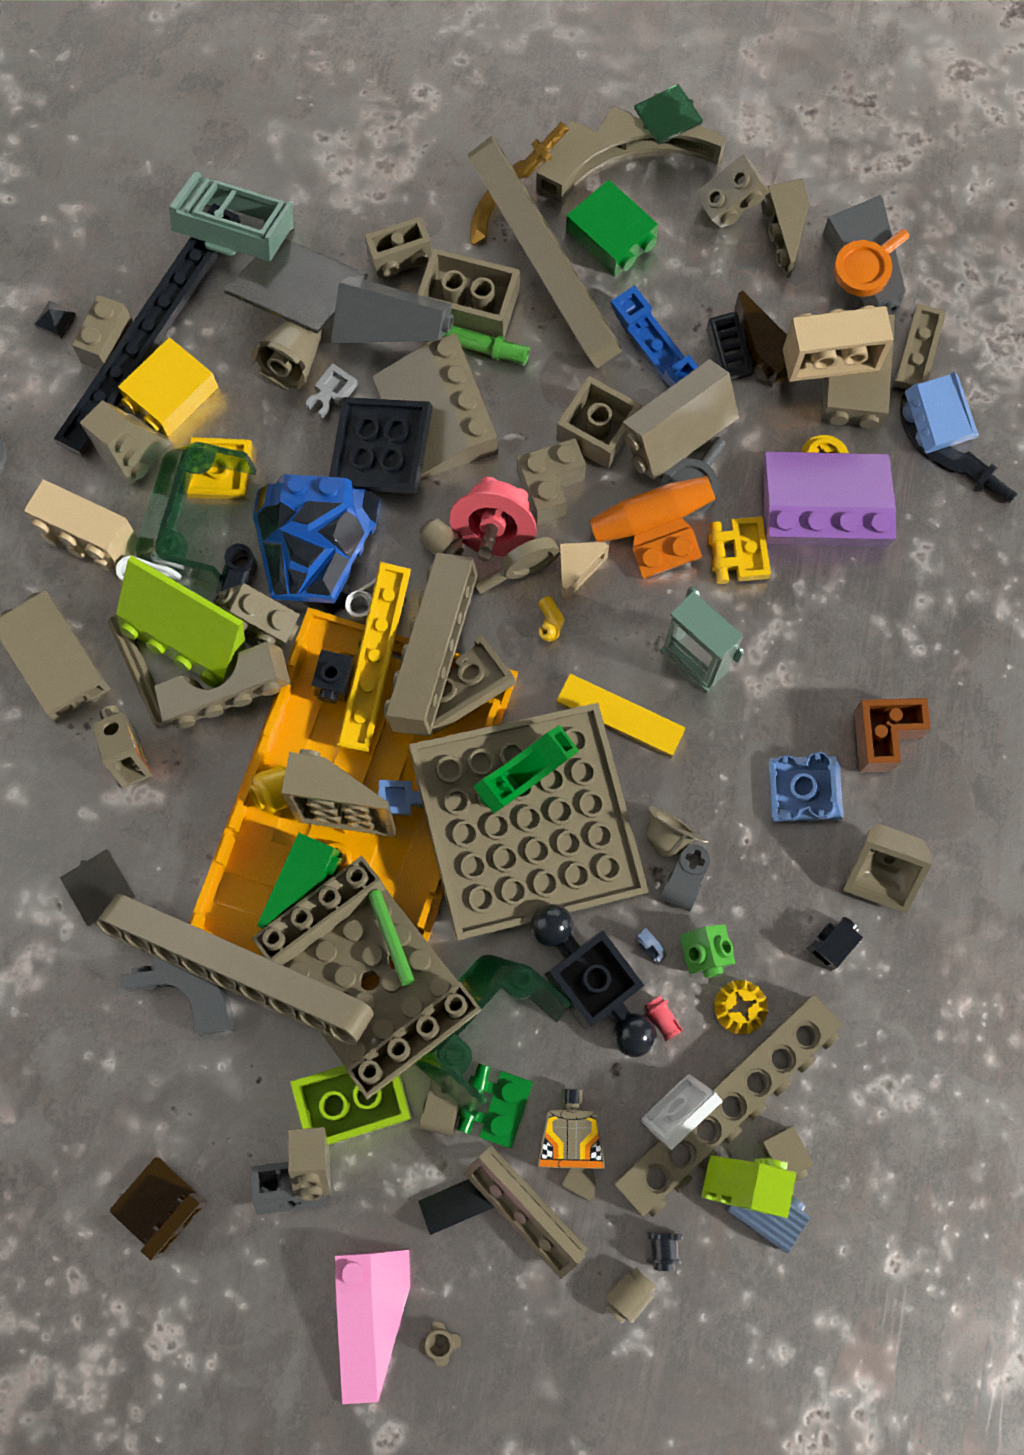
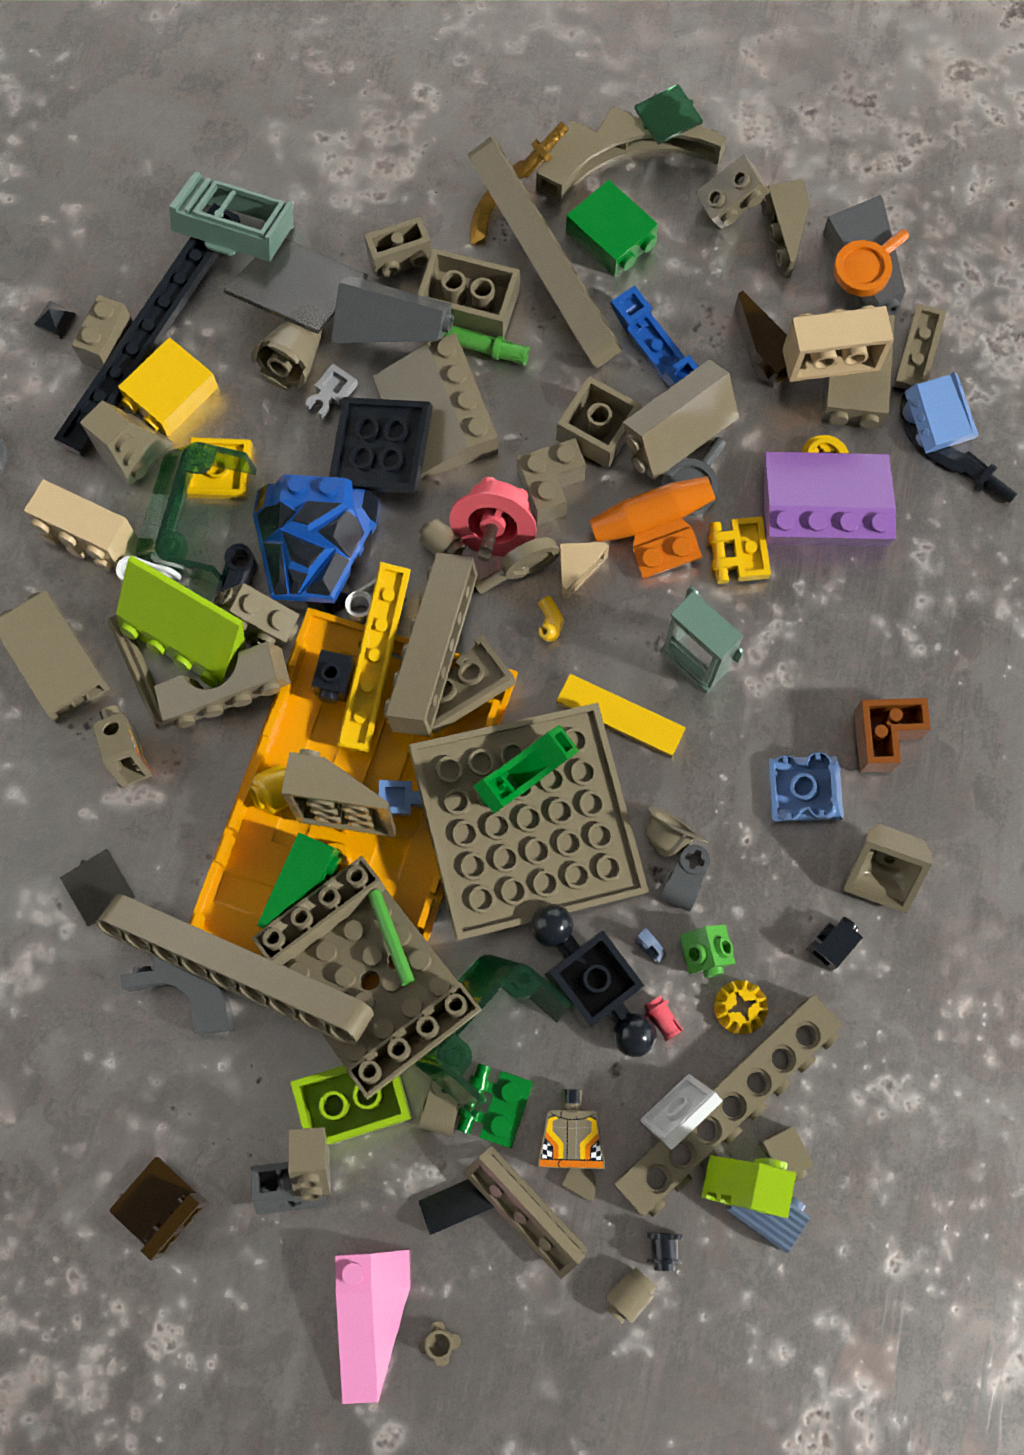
(727, 327): black slope -> none

